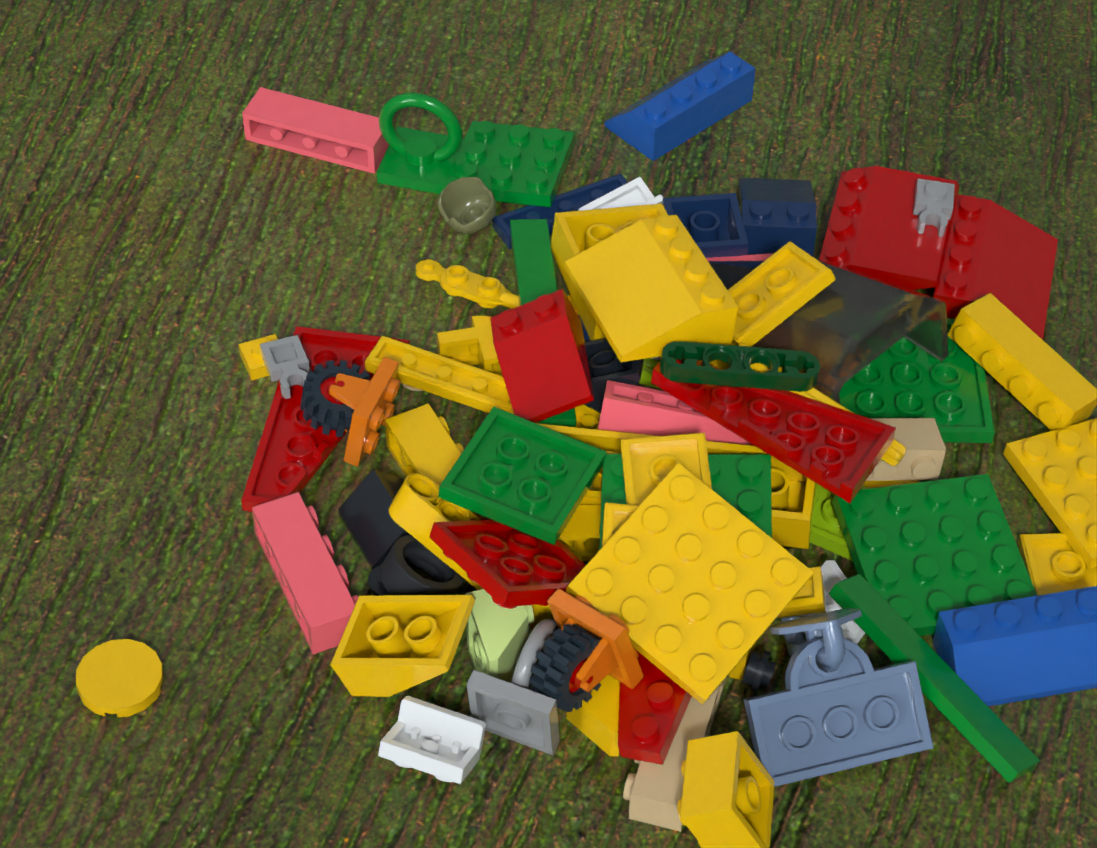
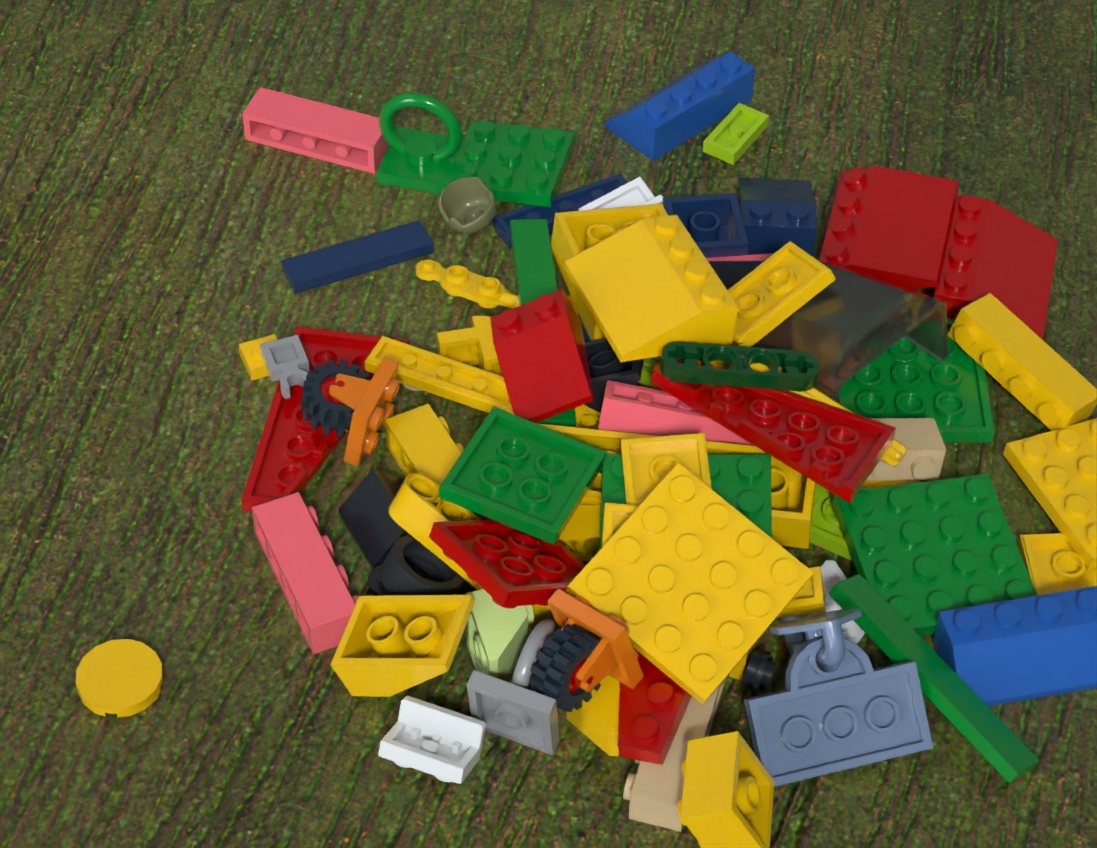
(357, 256): none -> dark blue tile
(735, 133): none -> lime plate
(934, 204): light grey plate -> none

